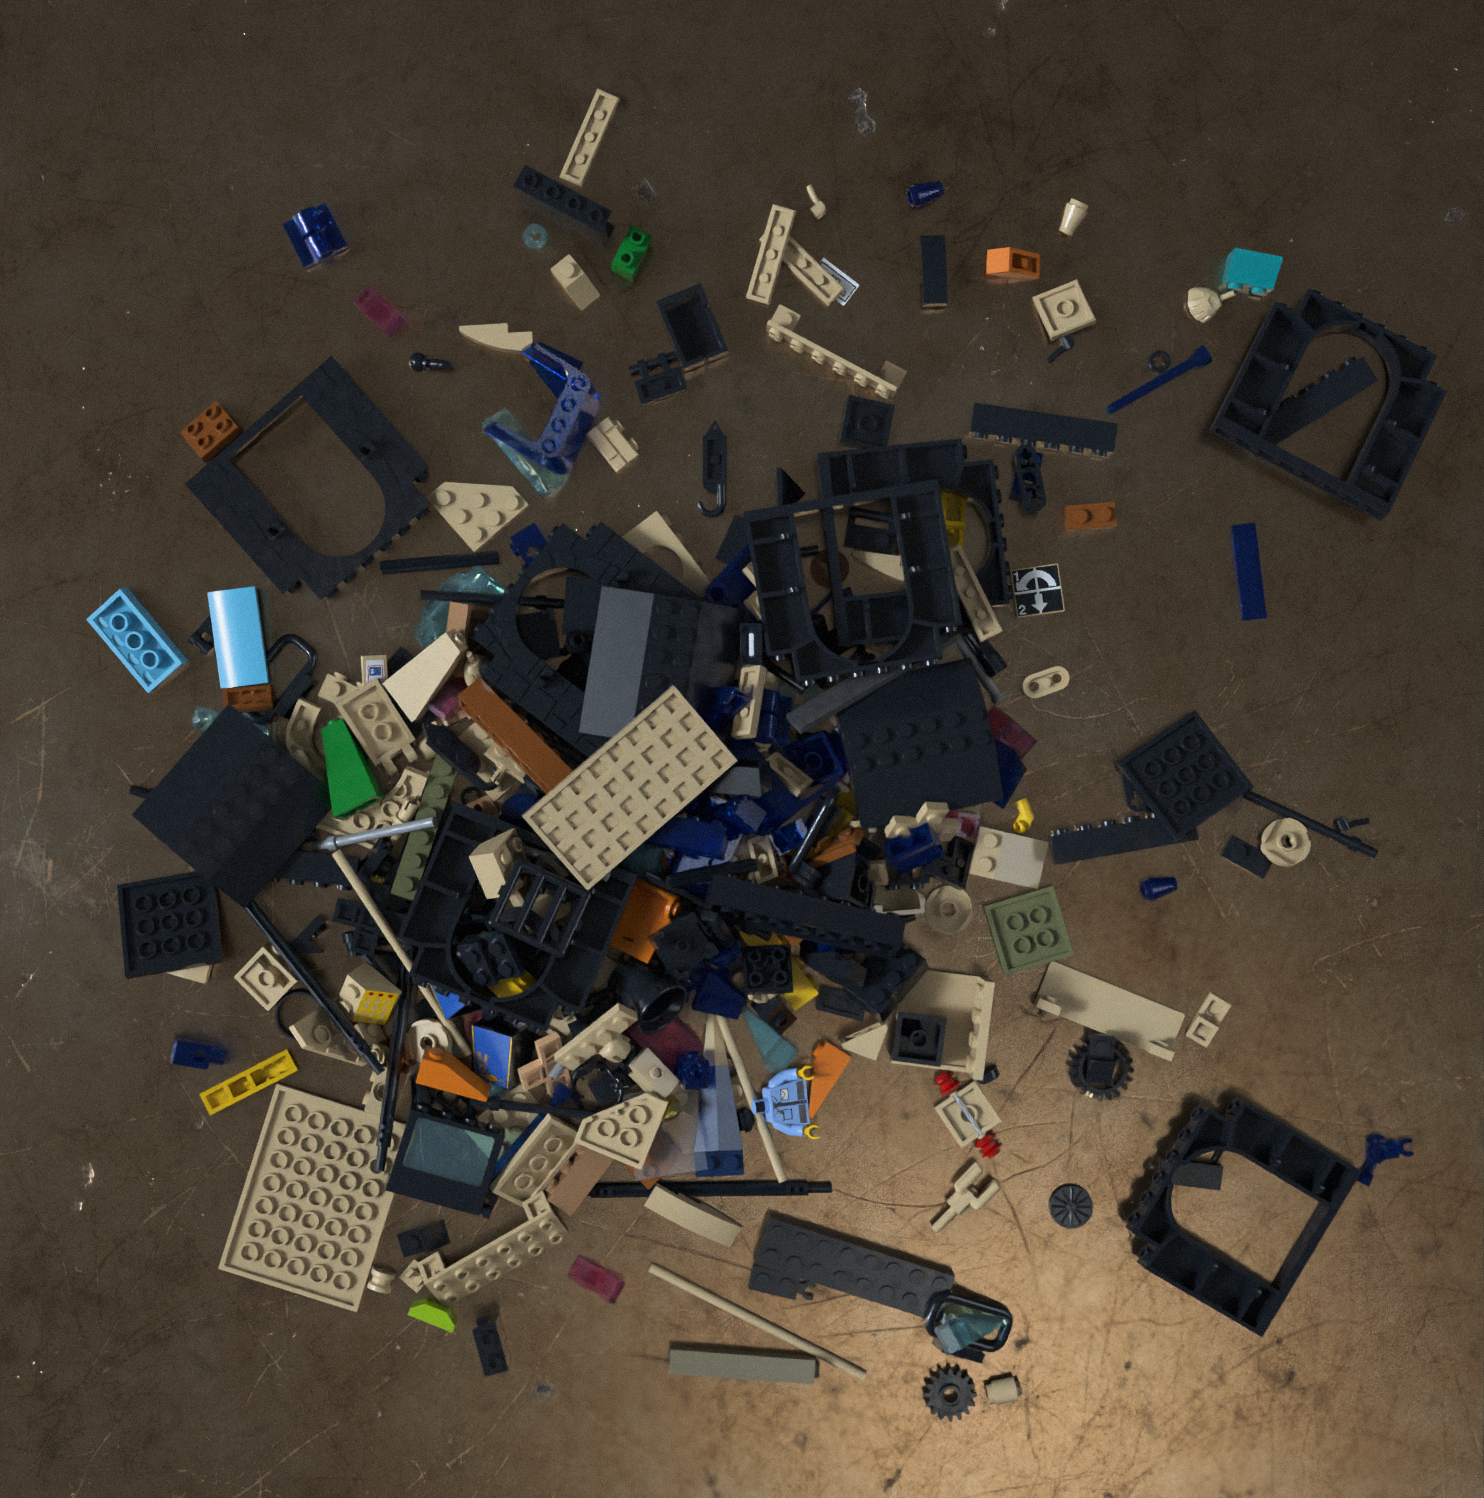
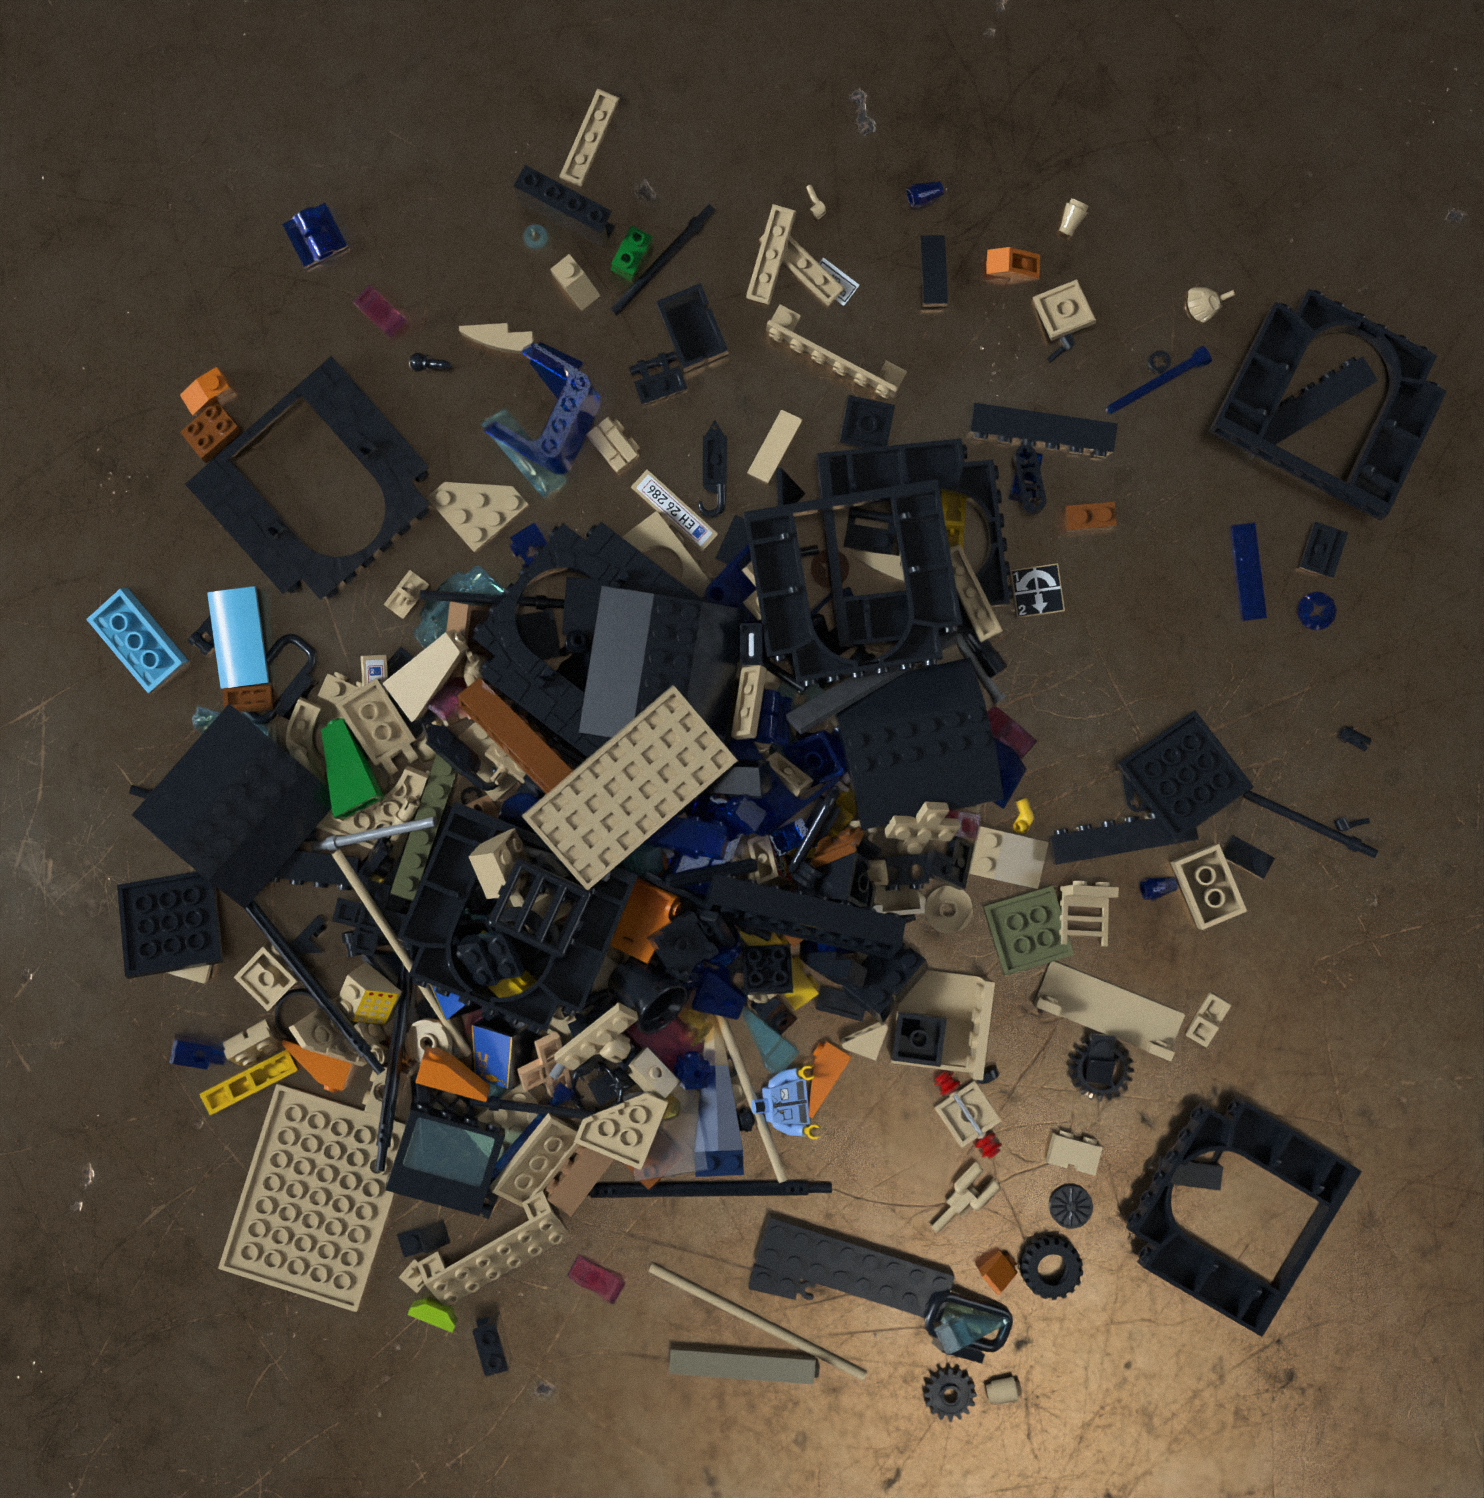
(206, 390): none -> orange slope
(245, 1050): none -> tan plate
(324, 1069): none -> orange slope
(381, 1280): tan wheel -> none
(406, 594): none -> tan hips
(439, 562): black axle -> none
(679, 514): none -> tile
(693, 1216): tan slope -> none
(694, 225): none -> black bar
(695, 1019): none -> clear yellow plate
(728, 704): clear blue slope -> none
(774, 446): none -> tan slope
(914, 850): clear blue brick -> none
(998, 1271): none -> orange slope
(1045, 682): tan plate -> none
(1064, 1283): none -> black tyre
(1068, 1150): none -> tan brick
(1086, 896): none -> tan plate
(1208, 886): none -> tan brick
(1251, 271): teal slope -> none
(1272, 844): tan plate -> none
(1306, 607): none -> clear blue gear
(1323, 550): none -> black plate
(1354, 737): none -> black pin
(1379, 1152): clear blue piece -> none

